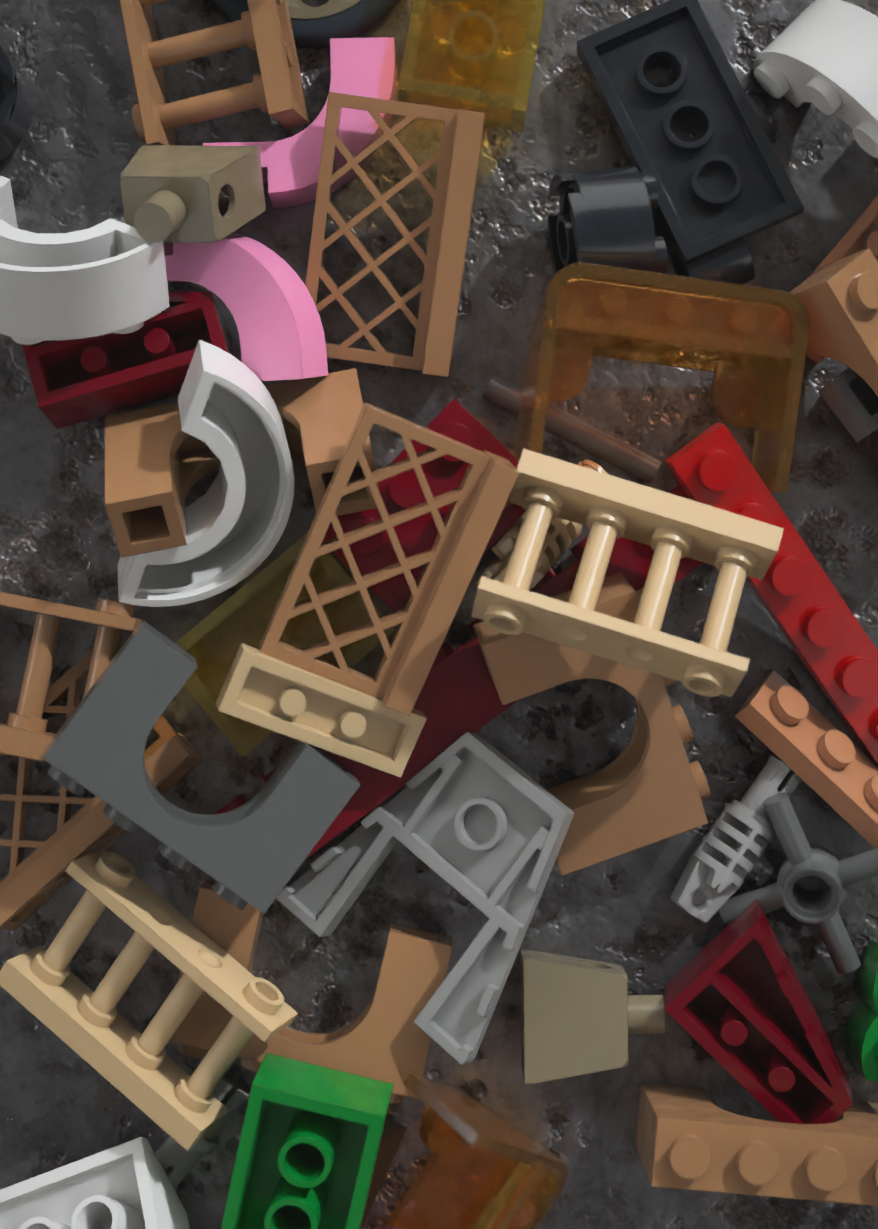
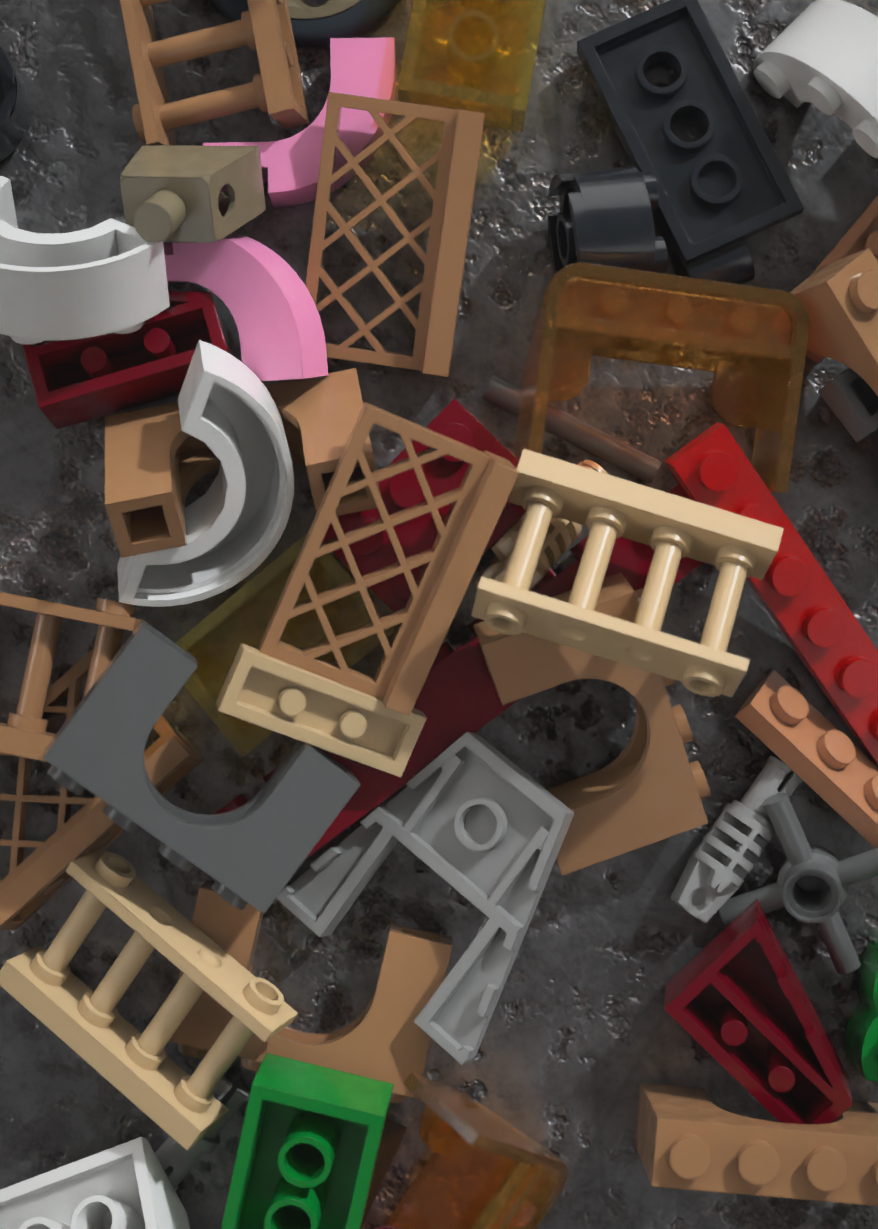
(579, 1016): dark tan torso -> none

